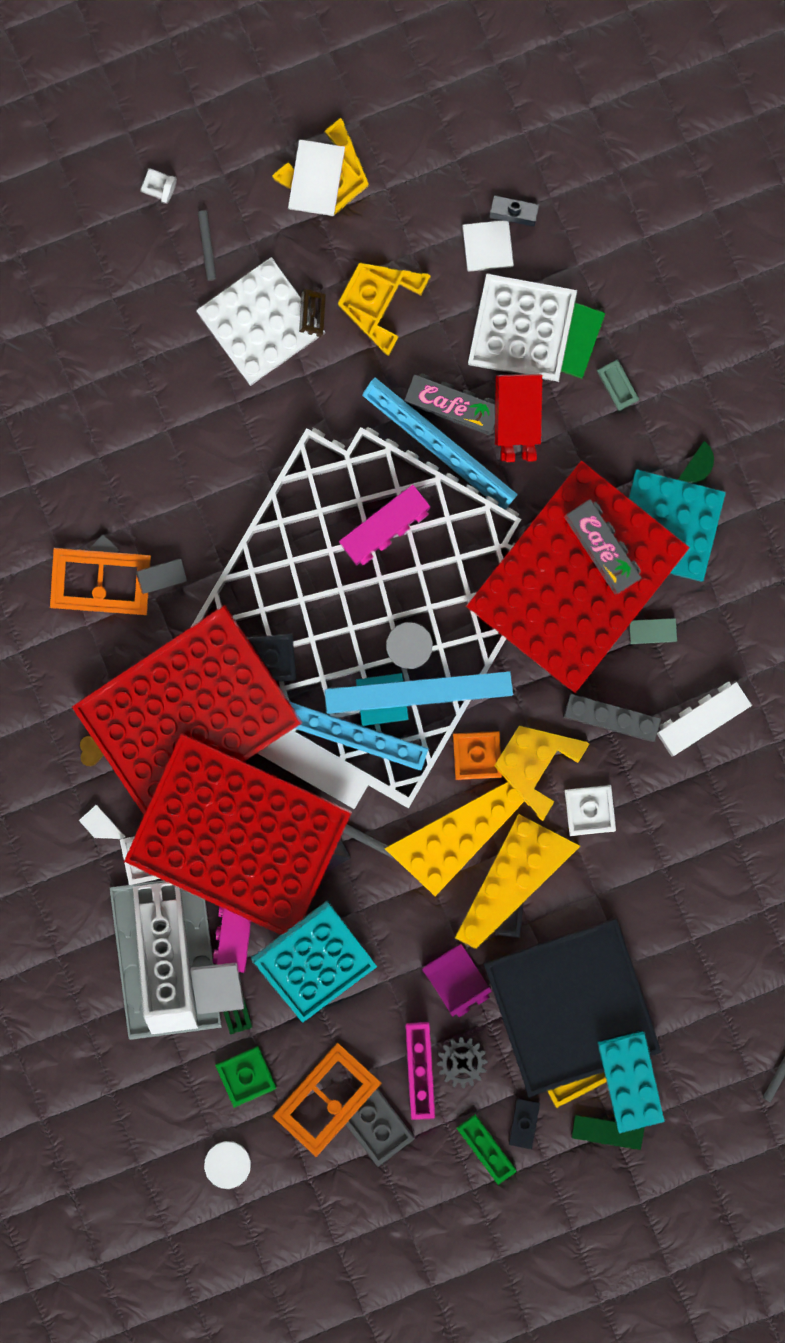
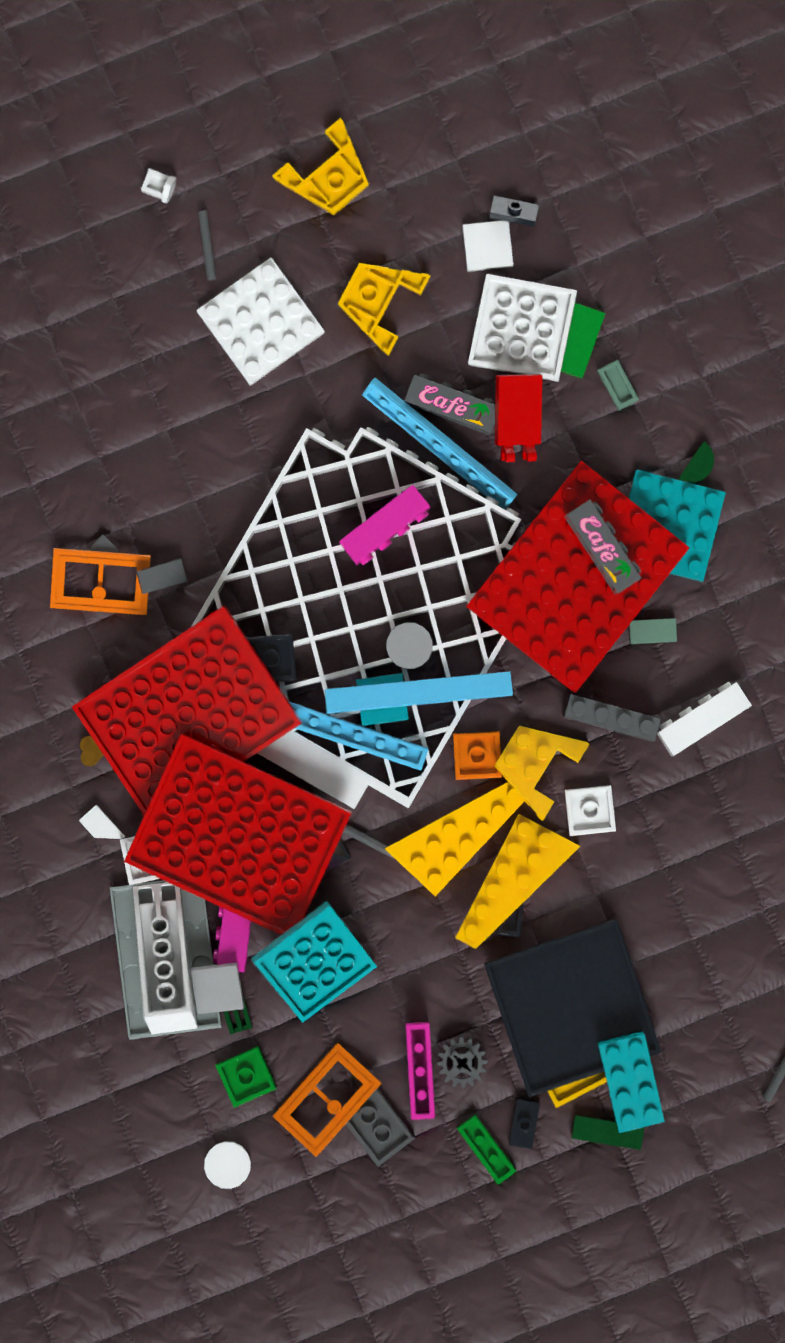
(304, 312): dark brown tile -> none
(316, 177): white tile -> none
(457, 980): magenta panel -> none

